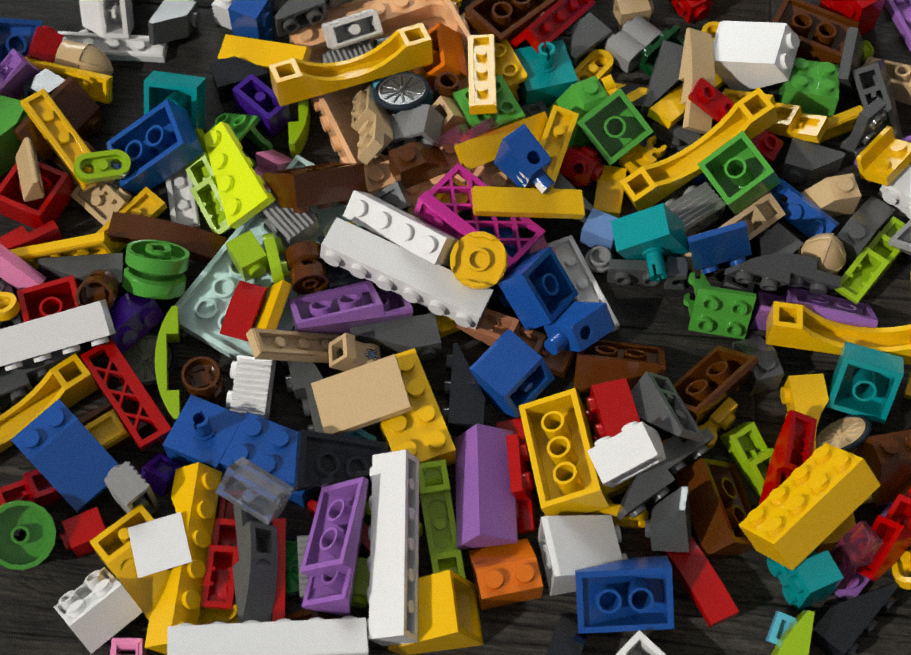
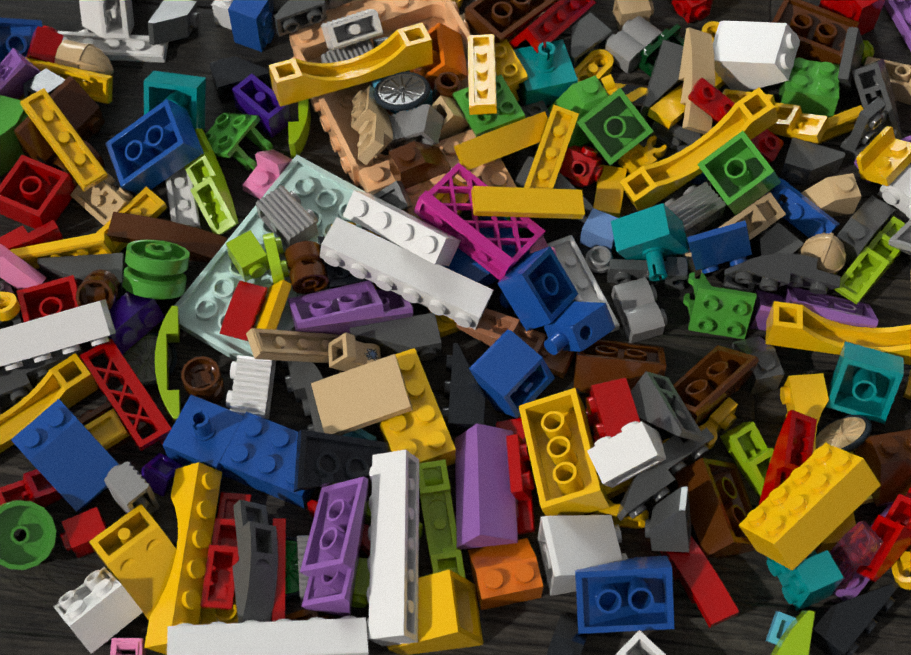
(29, 171): tan slope -> none
(101, 165): lime plate -> none
(159, 544): white sticker -> none
(238, 184): neon yellow wing -> none
(254, 490): clear brick -> none
(261, 51): yellow tile -> none
(316, 185): reddish brown slope -> none
(462, 132): clear pink slope -> none
(479, 260): yellow tile -> none
(524, 160): blue torso -> none
(638, 310): none -> light grey brick

